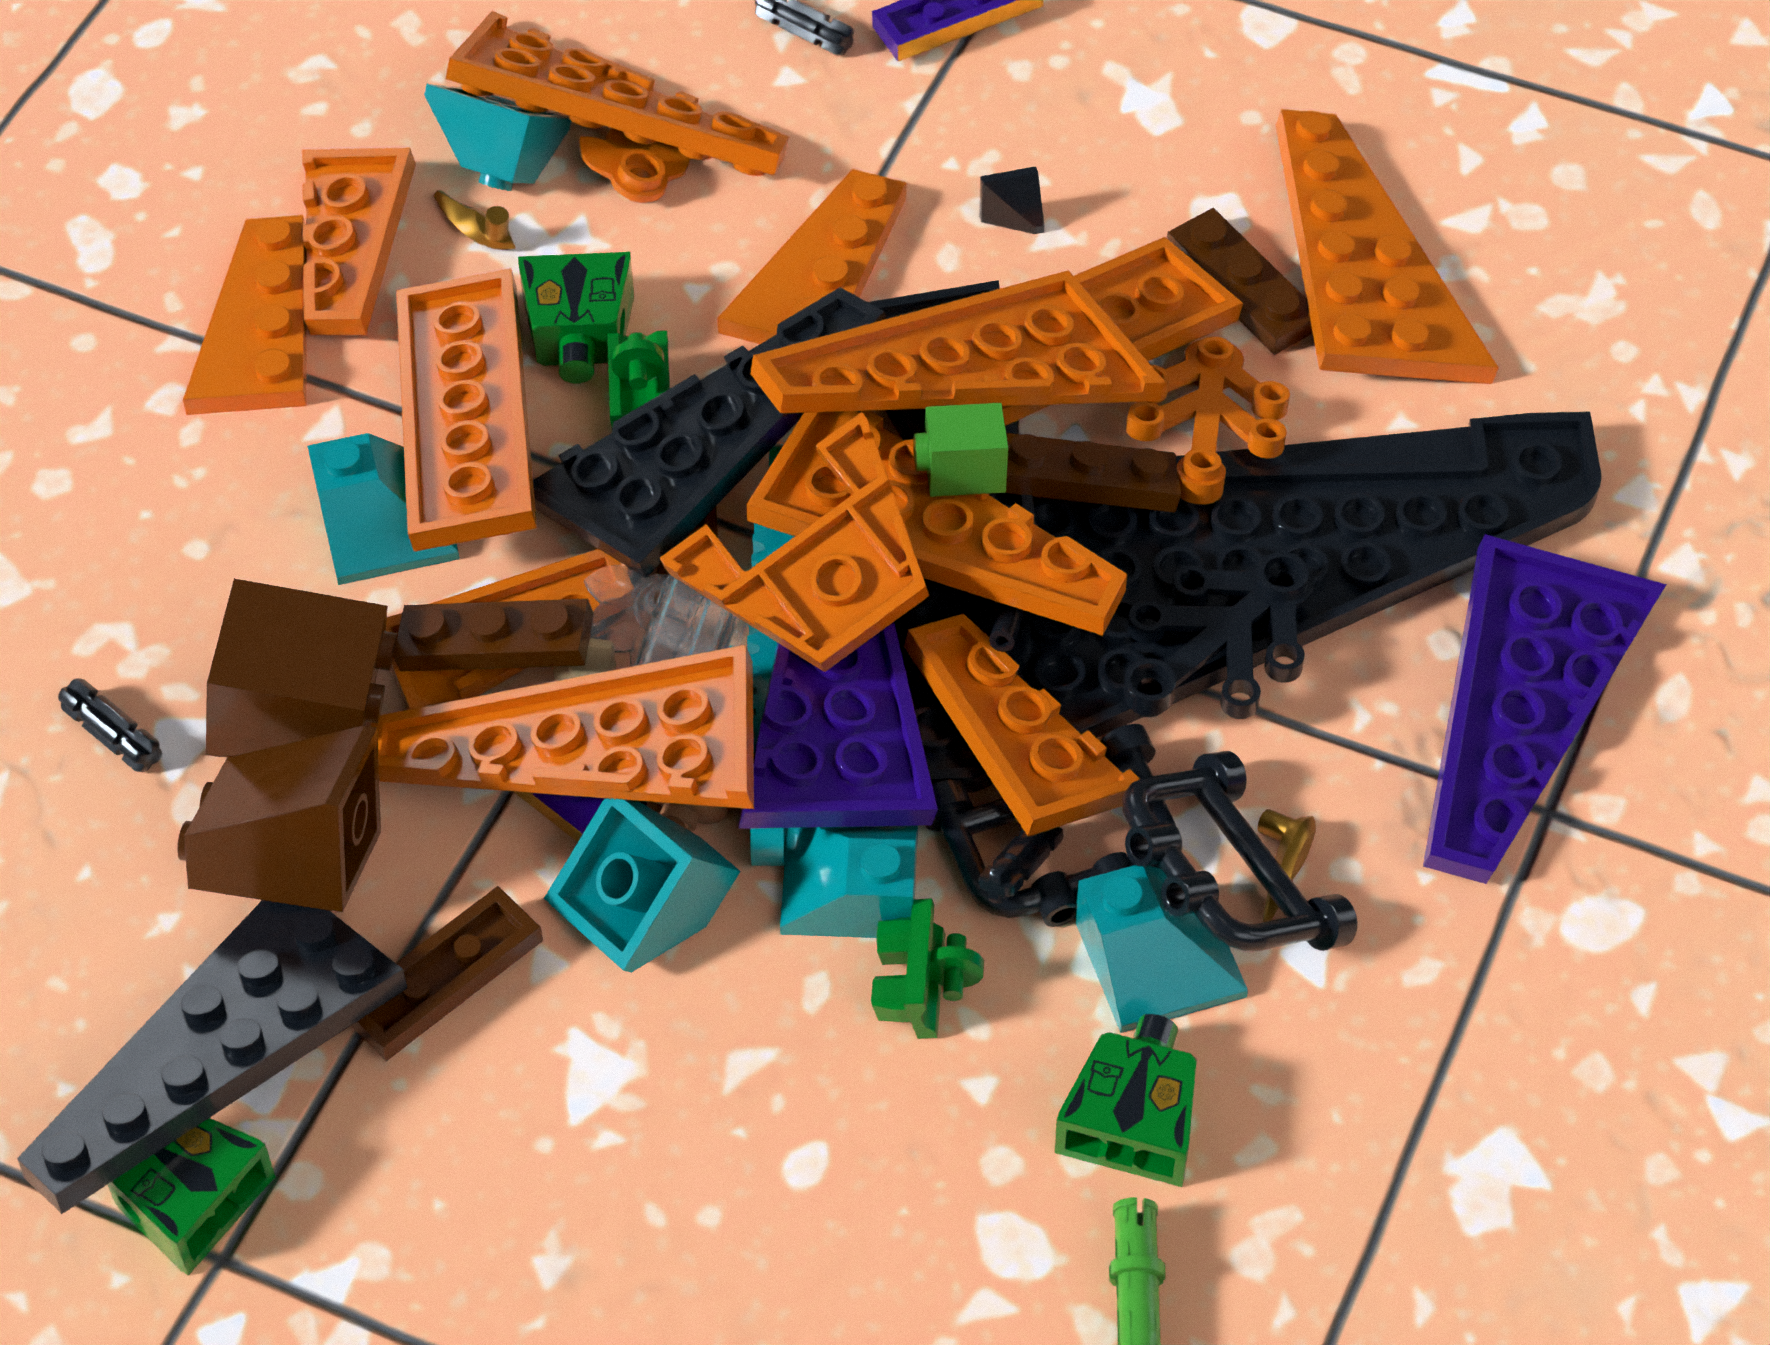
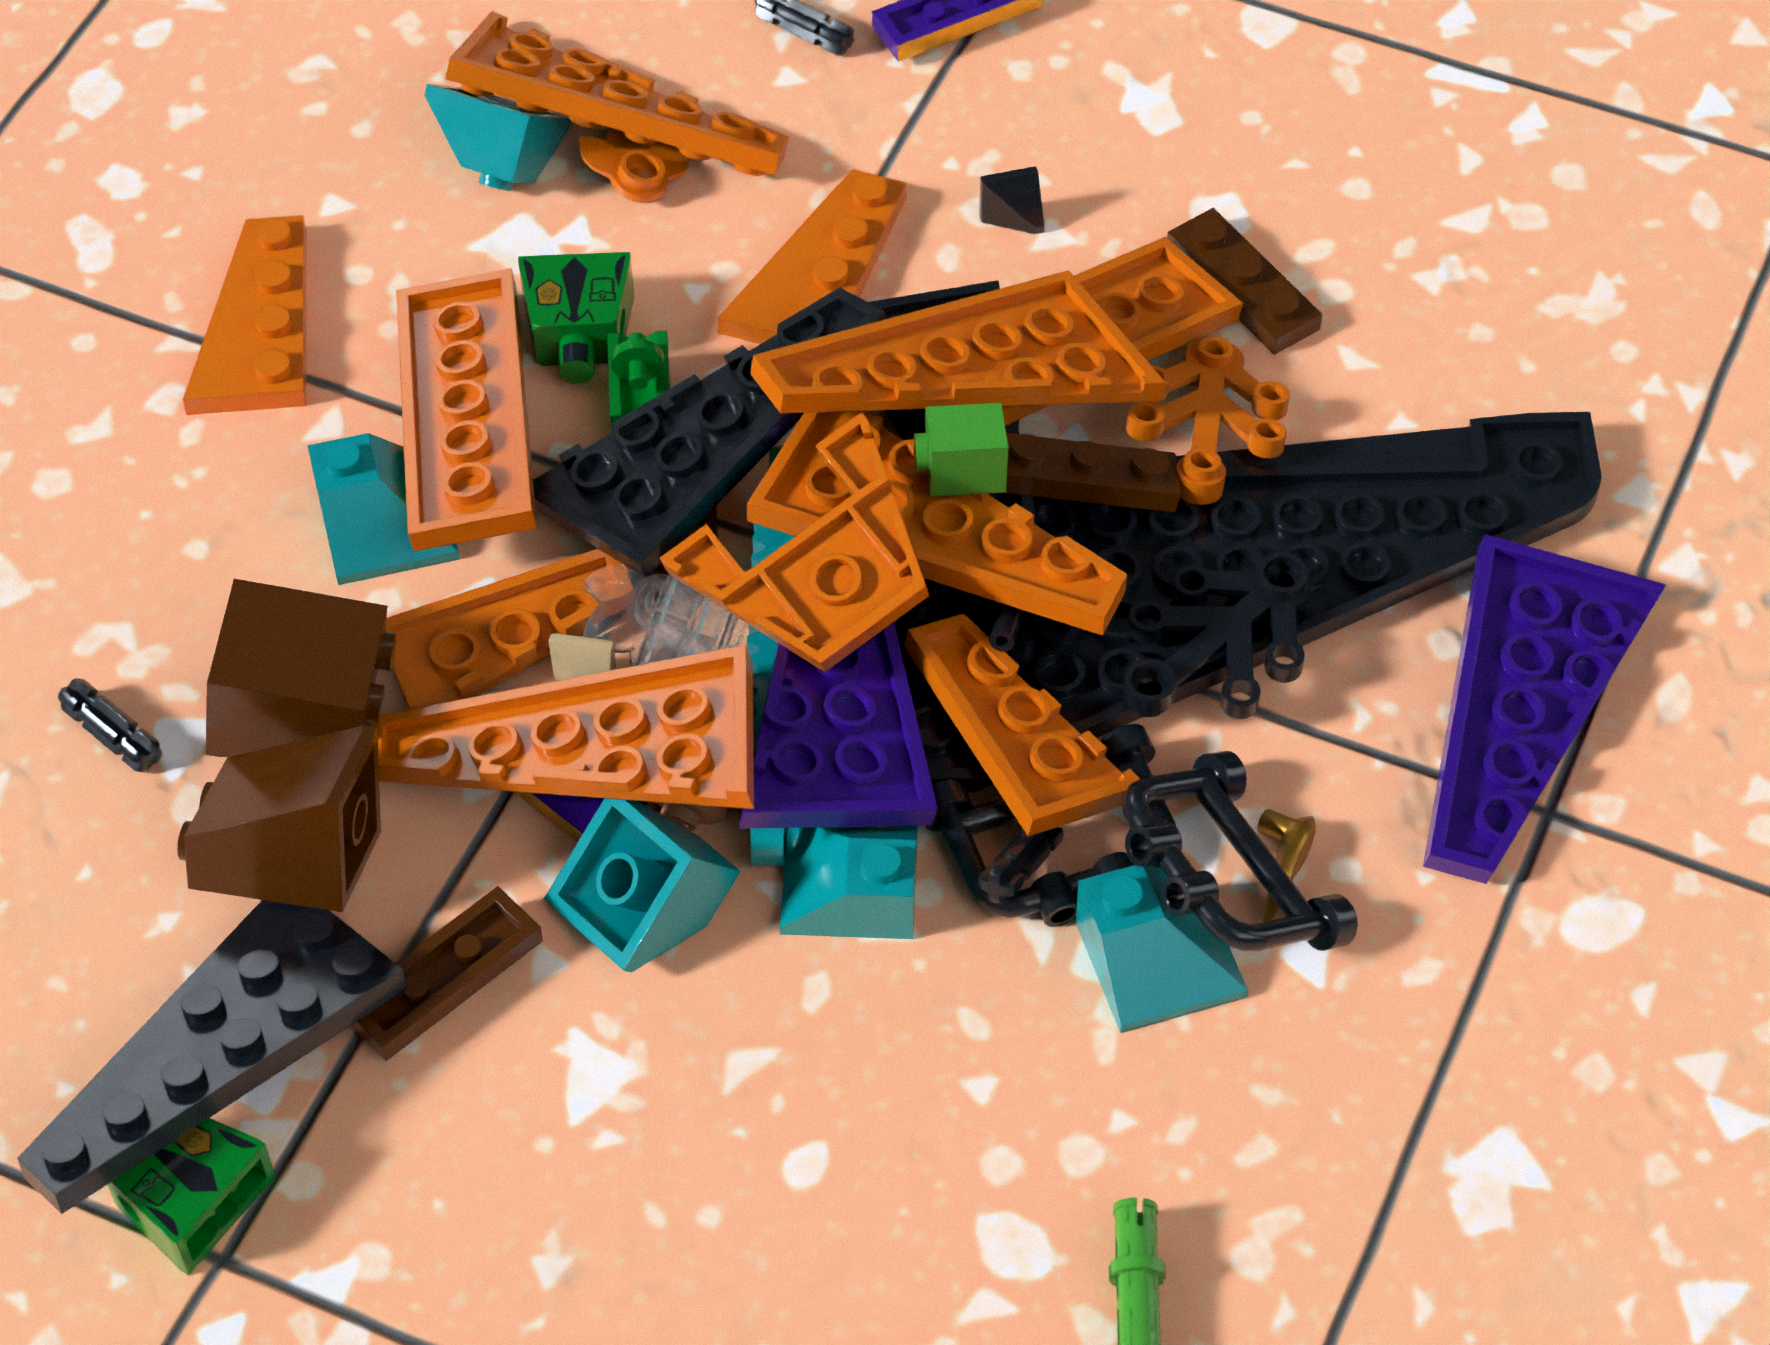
(349, 231): orange wing -> none
(484, 228): pearl gold bar -> none
(494, 635): reddish brown plate -> none
(929, 967): green hips -> none
(1132, 1104): green torso -> none
(1364, 273): orange wing -> none

